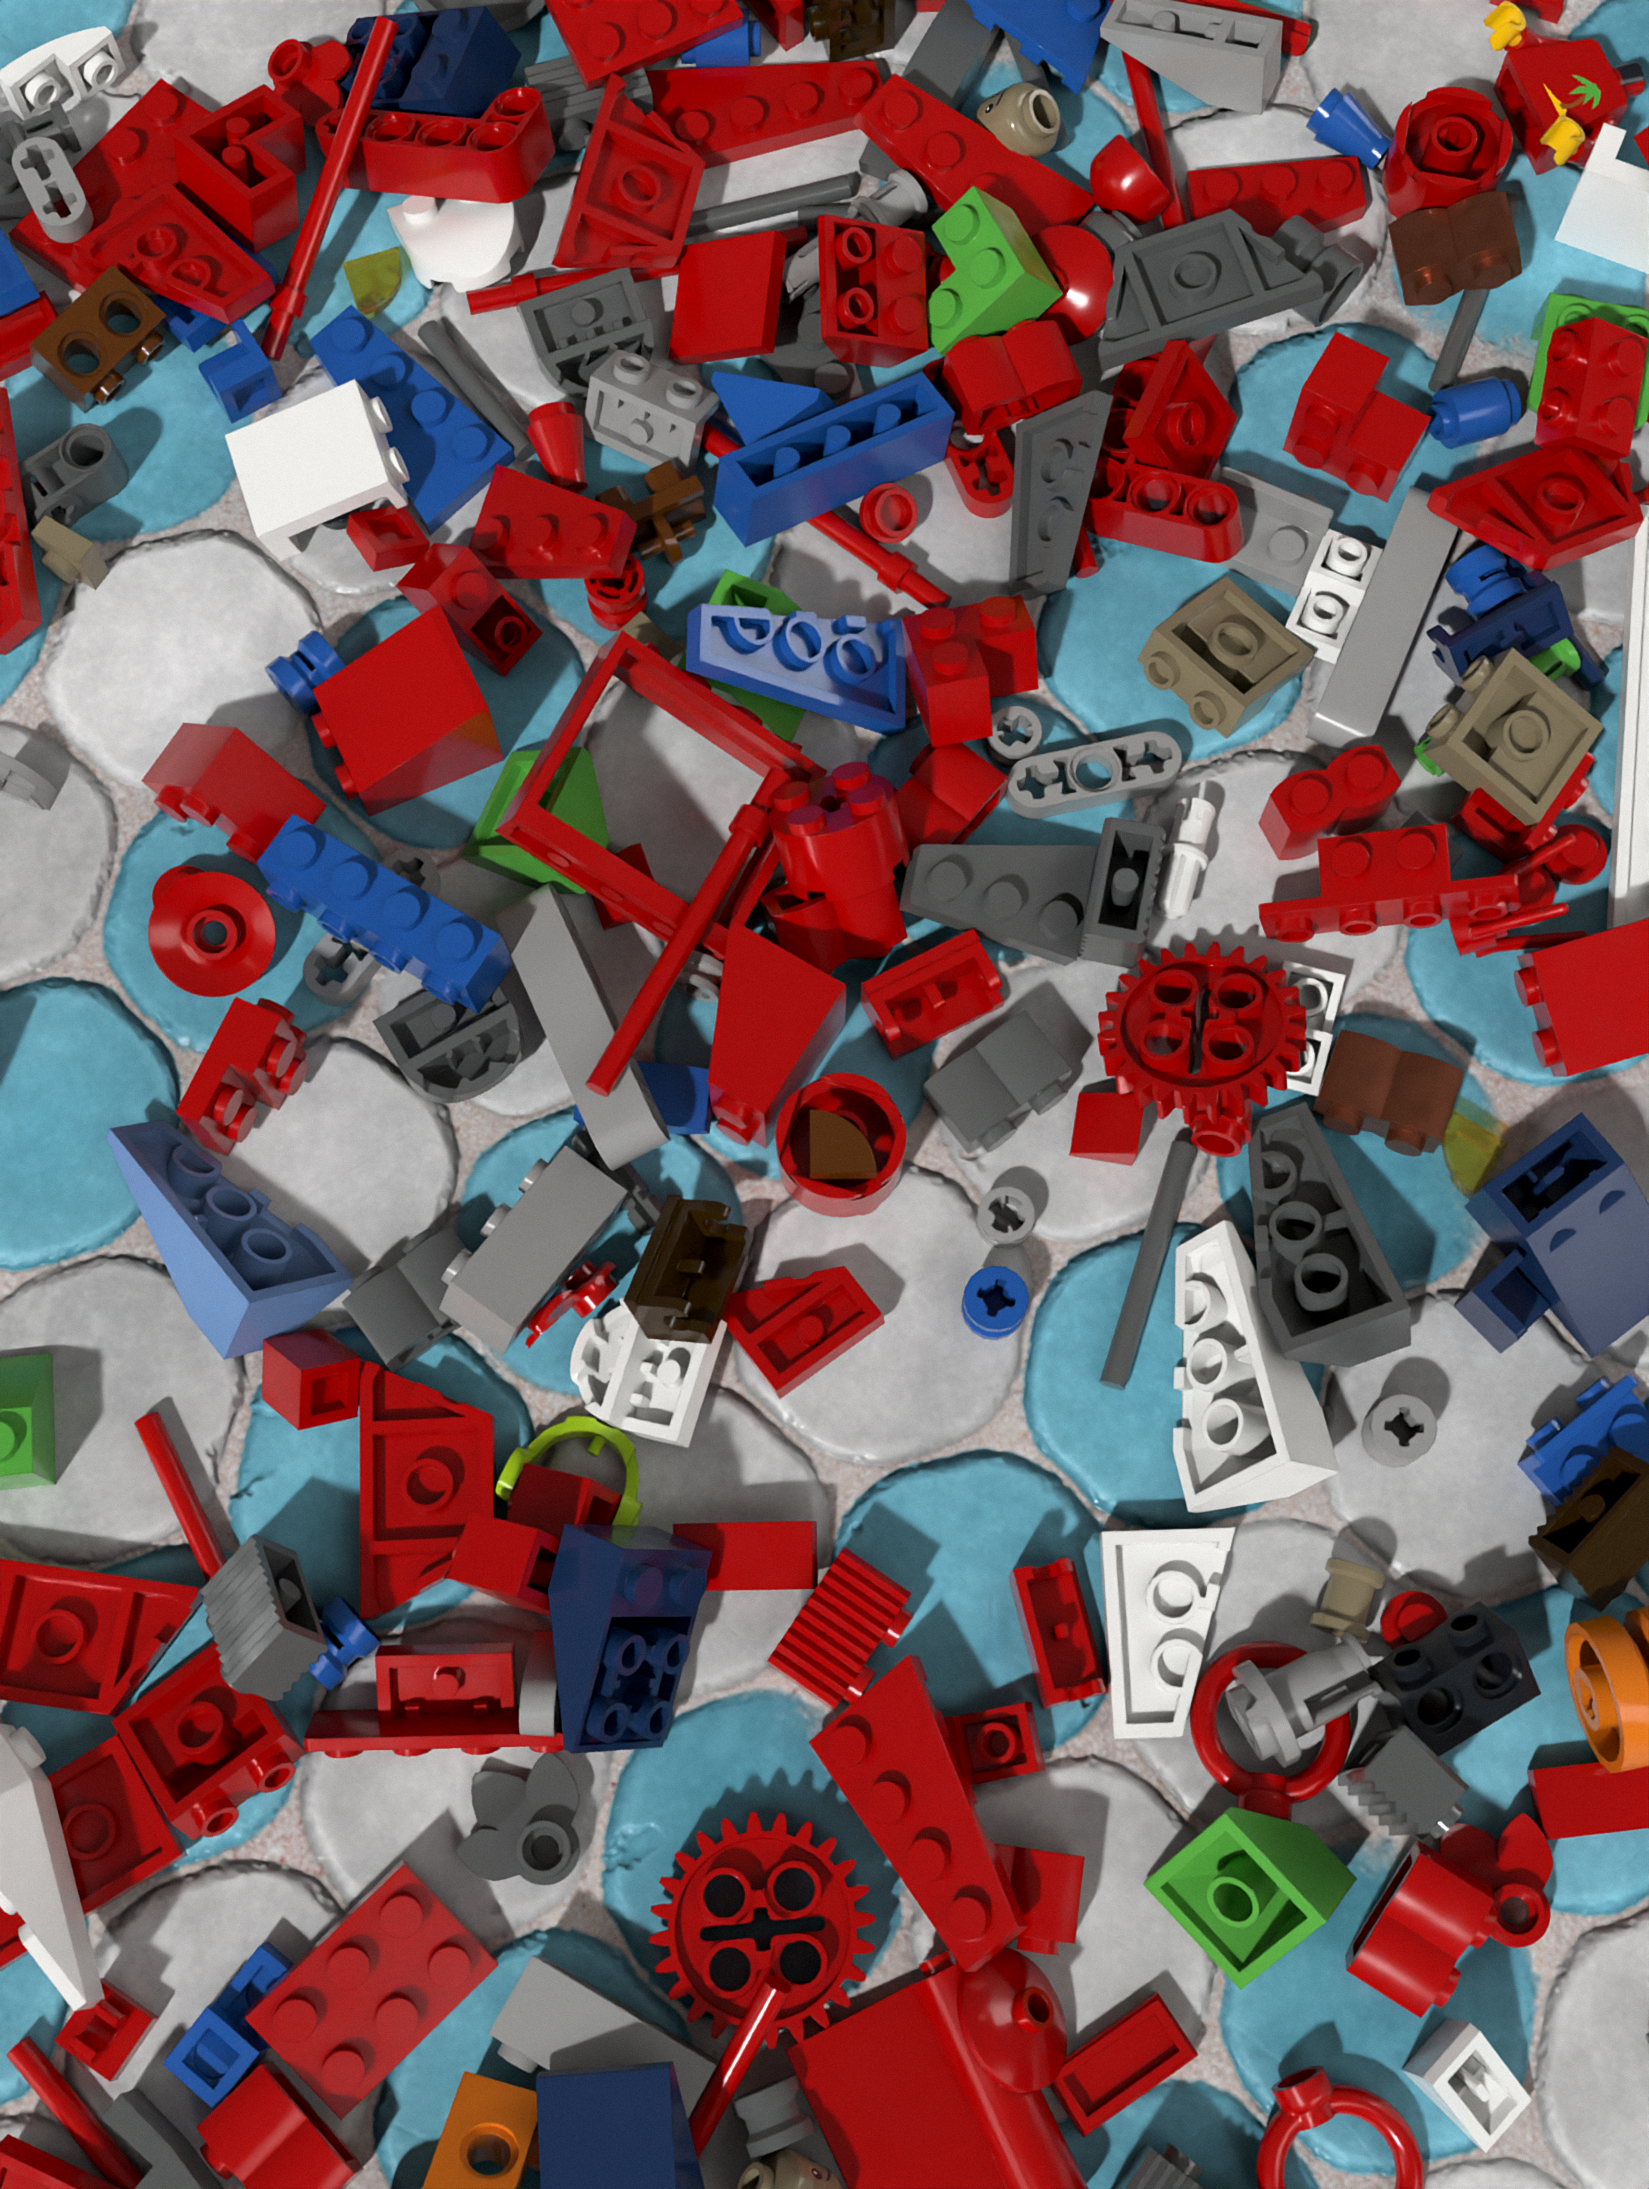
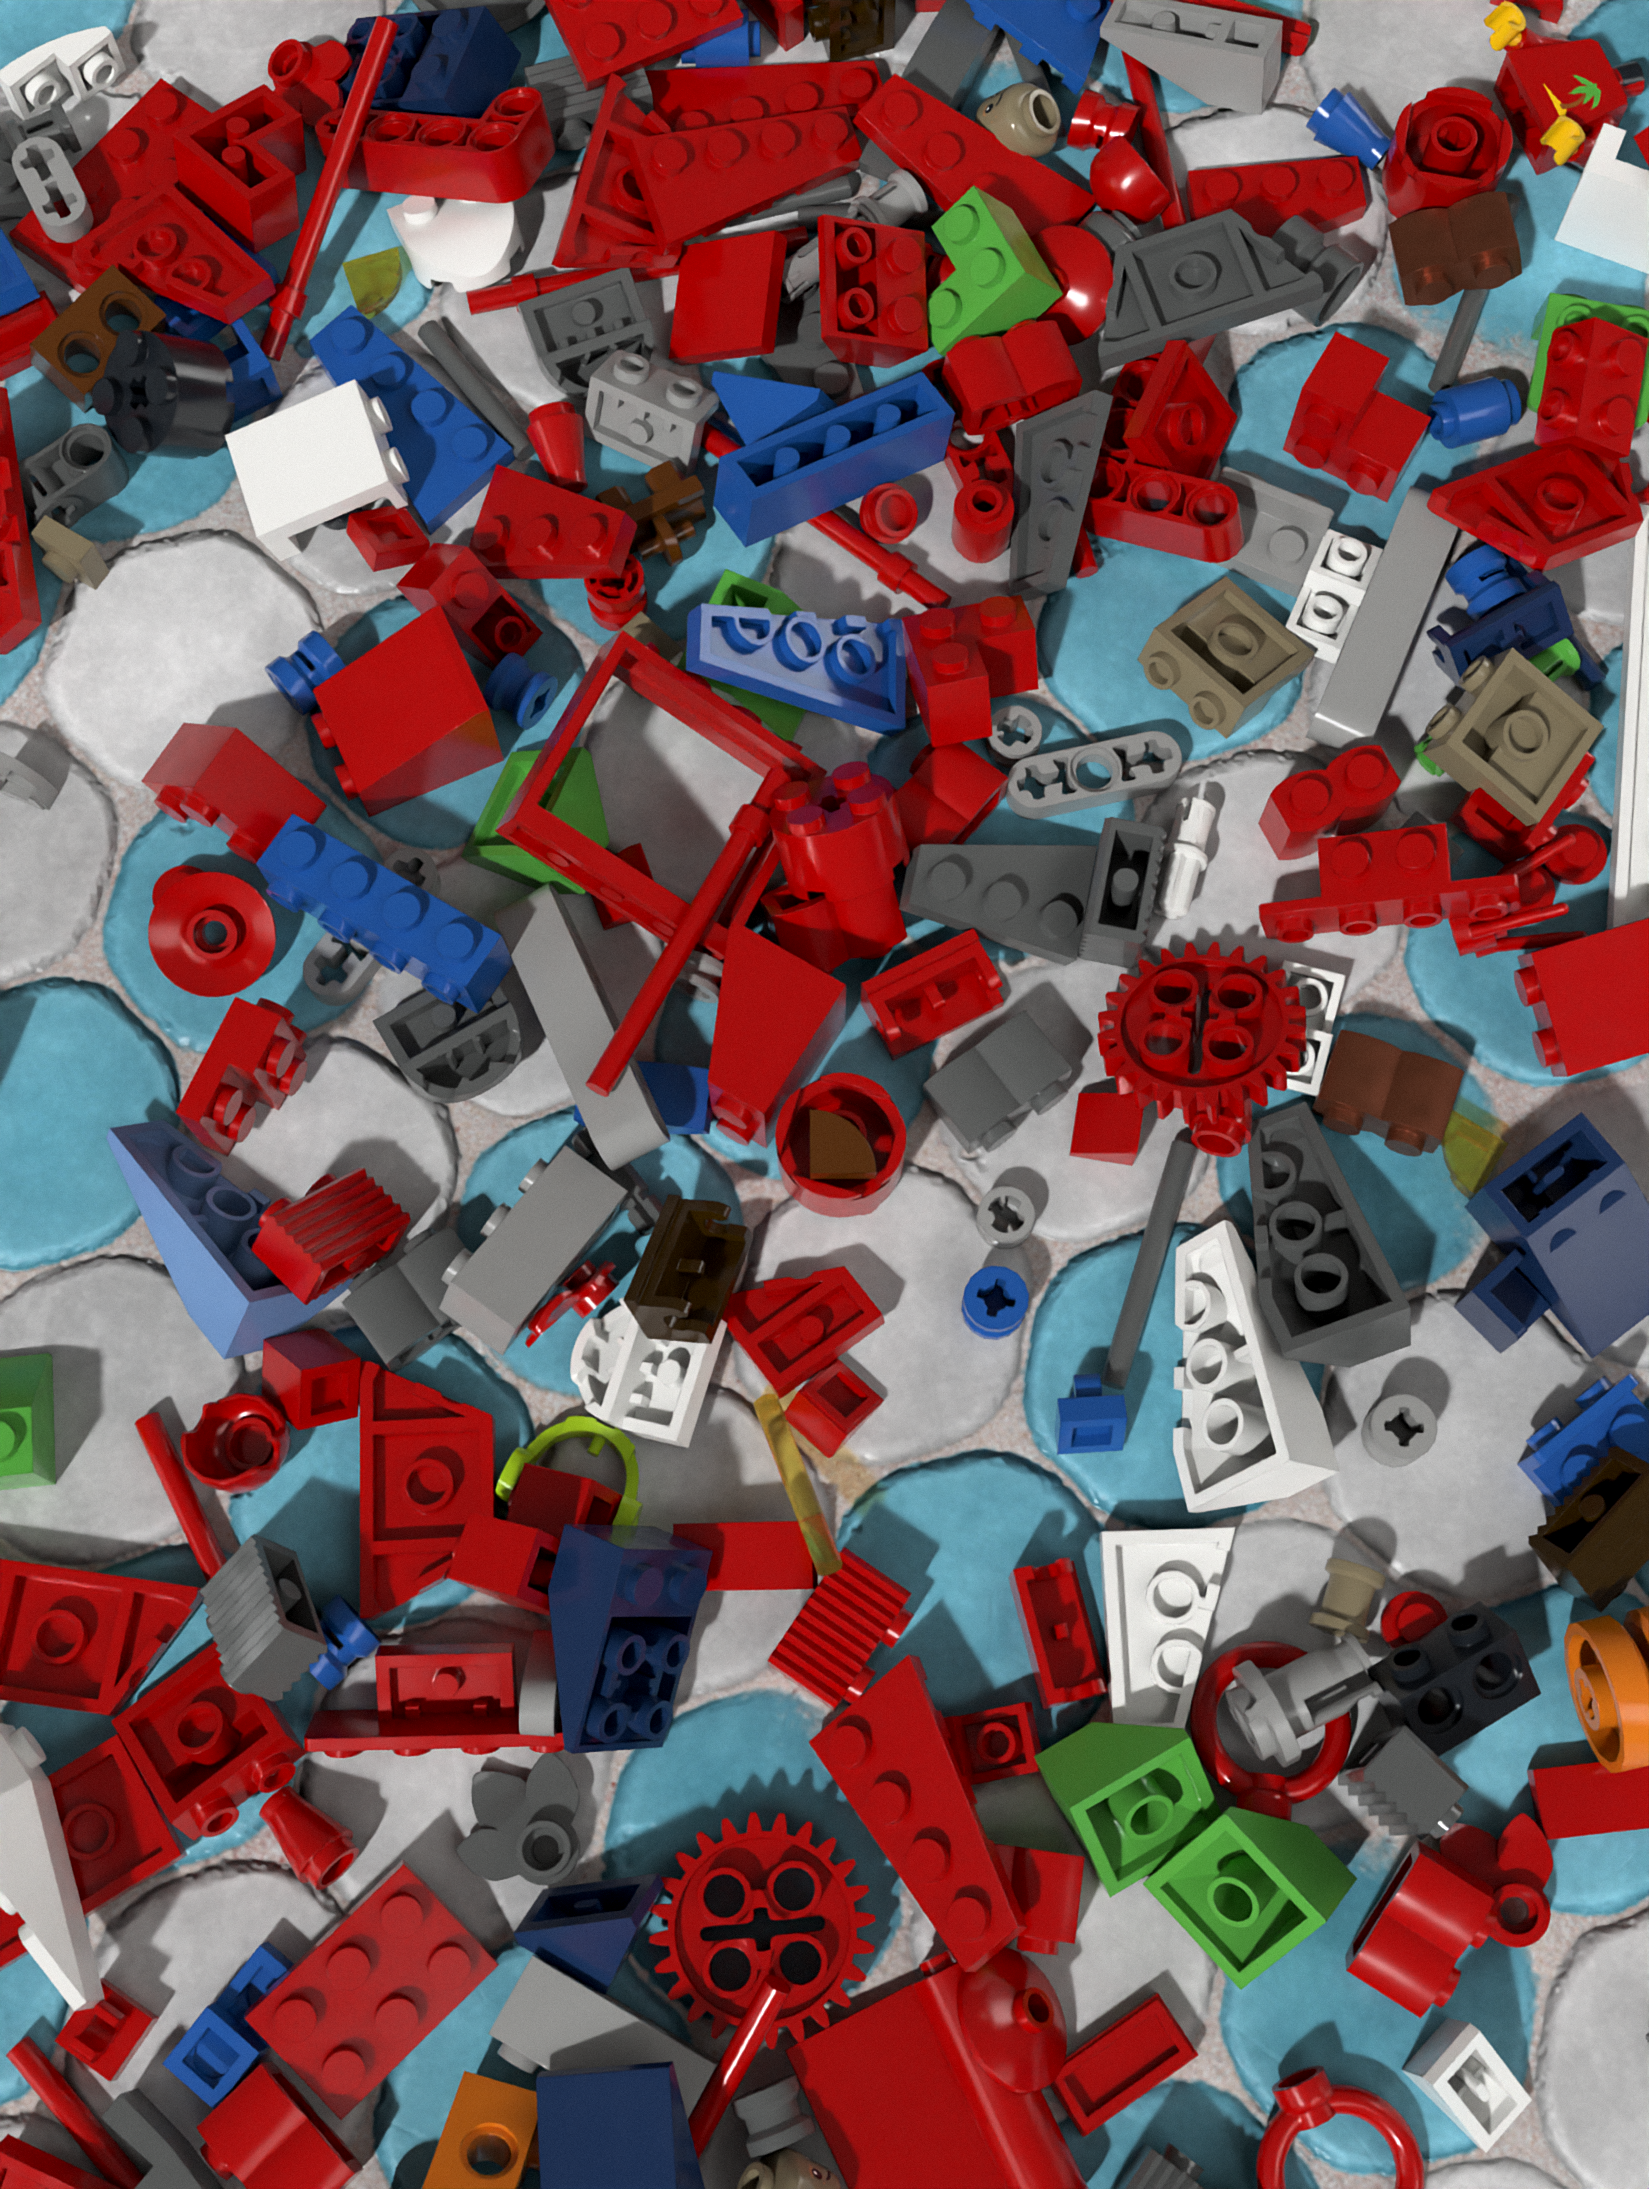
(165, 395): none -> black brick
(237, 1443): none -> red hair
(310, 1839): none -> red cone
(329, 1233): none -> red brick
(520, 690): none -> blue wheel
(590, 1926): none -> dark blue slope
(720, 172): none -> red wing
(798, 1485): none -> clear yellow bar
(832, 1407): none -> red slope
(982, 520): none -> red brick
(1090, 1420): none -> blue tile
(1100, 121): none -> red wheel
(1128, 1796): none -> bright green slope

